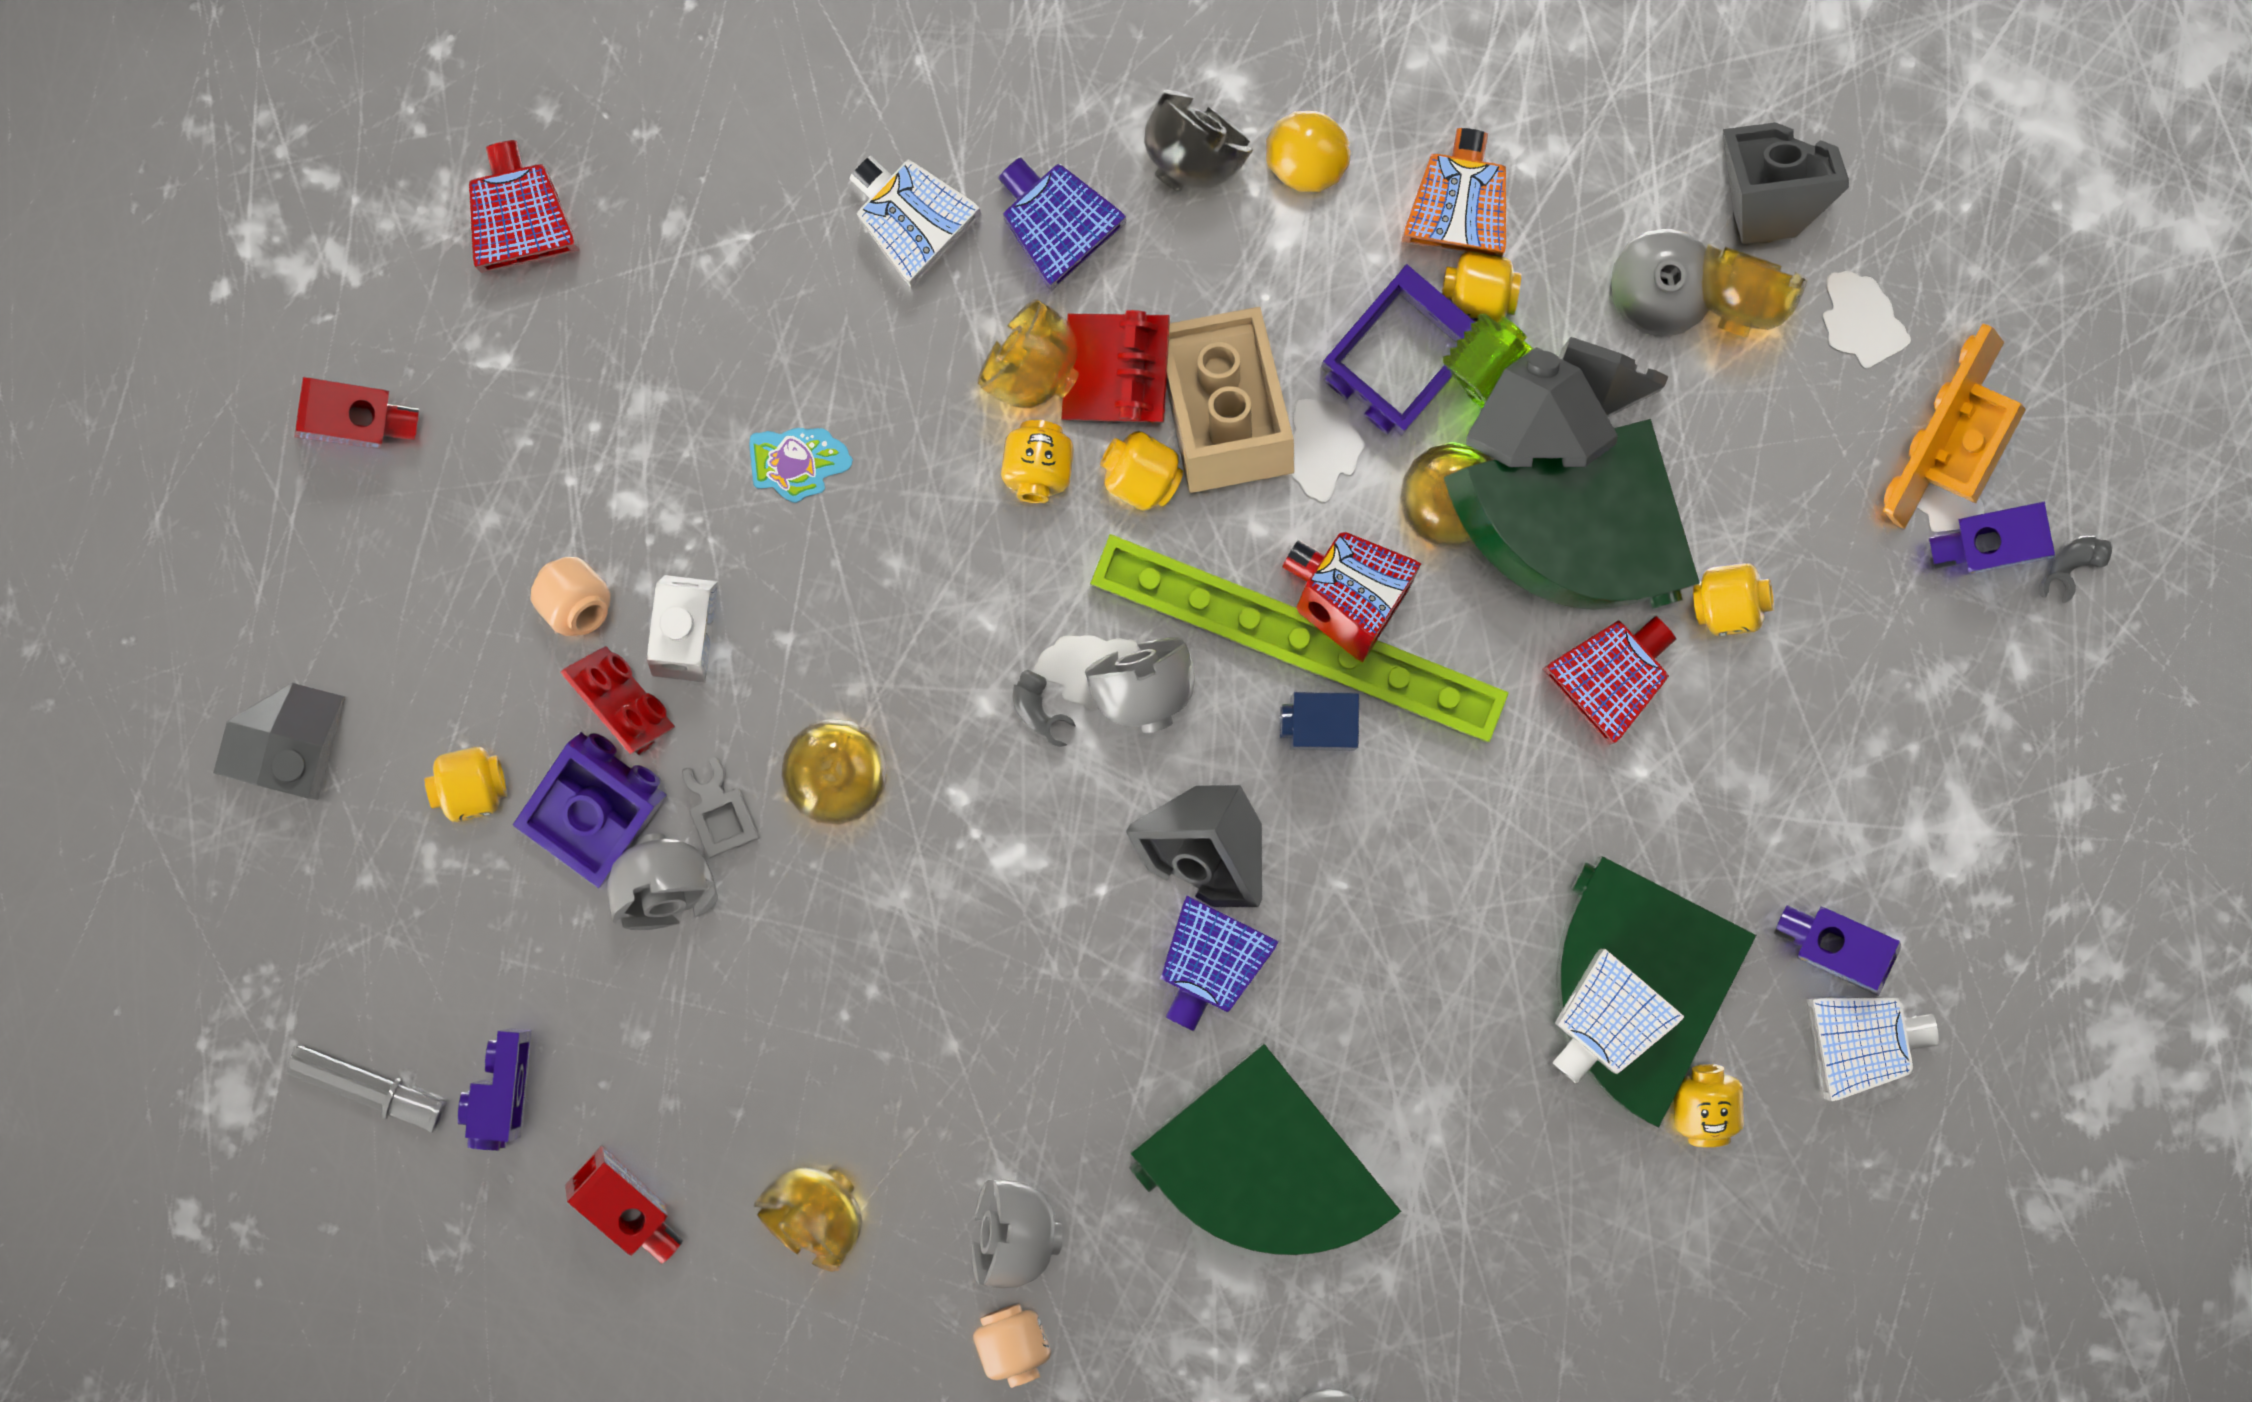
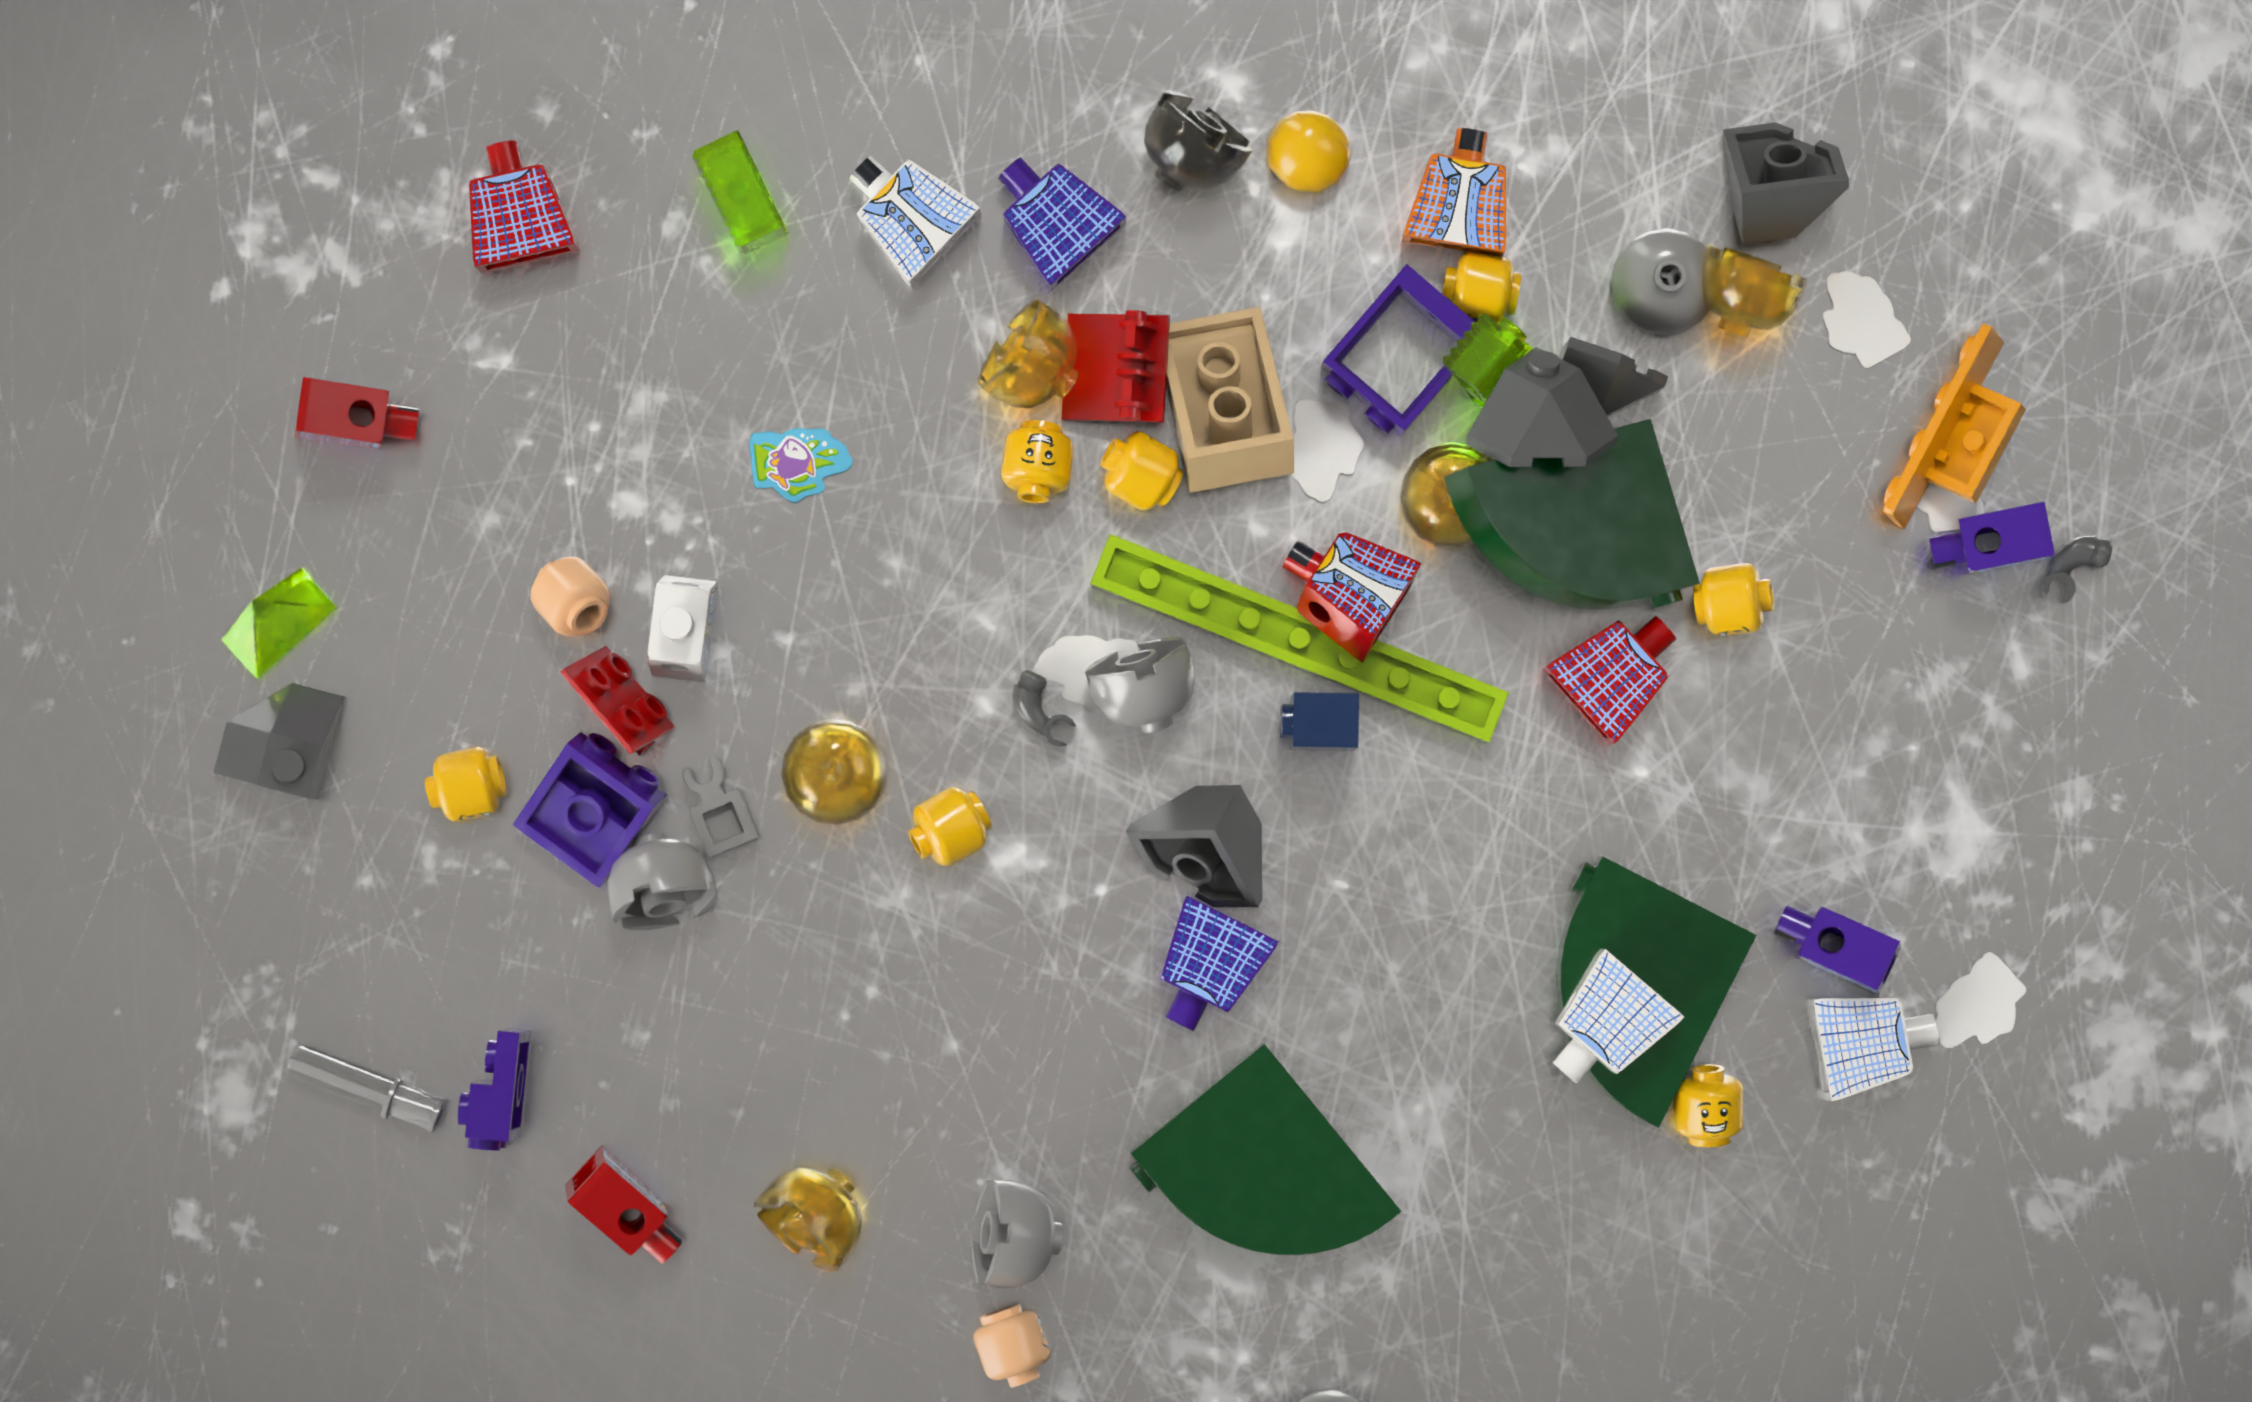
(278, 622): none -> clear neon green slope
(739, 193): none -> clear neon green brick
(949, 826): none -> yellow head
(1979, 1003): none -> white sticker

